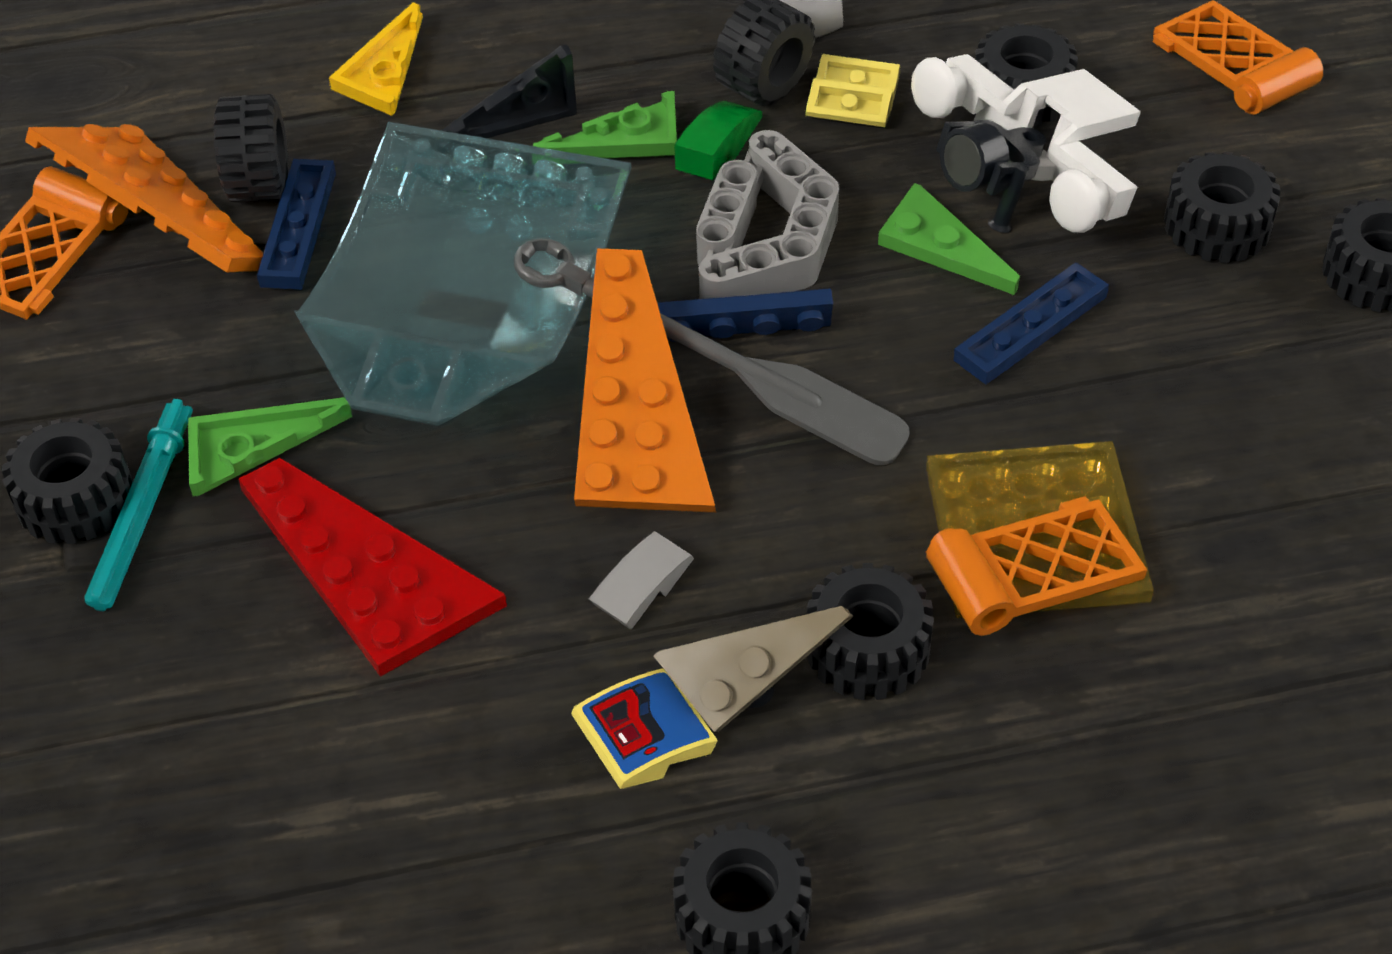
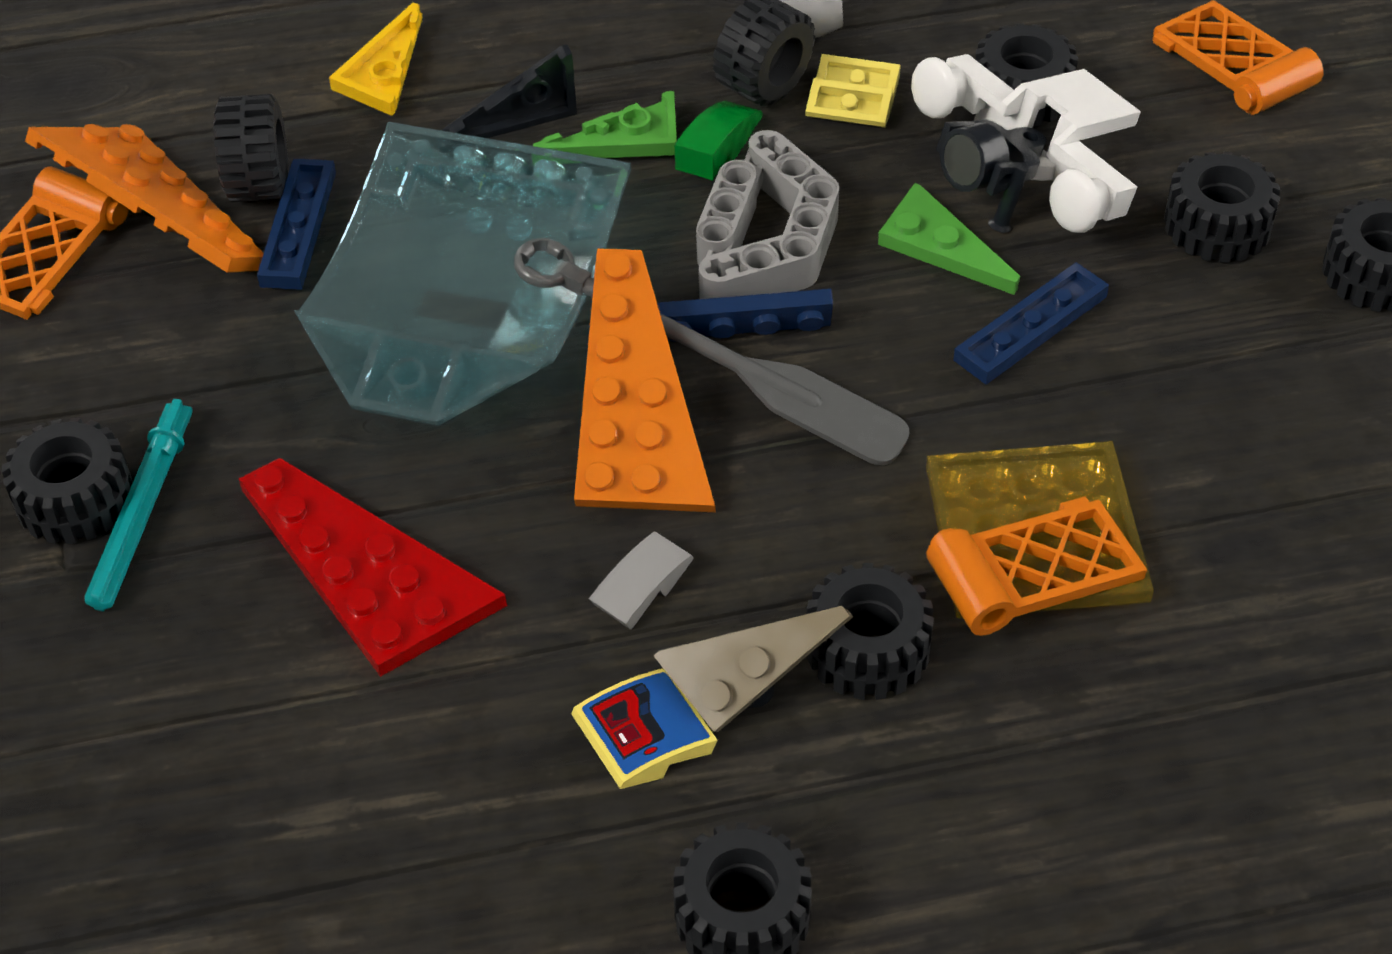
(240, 440): bright green wing -> none

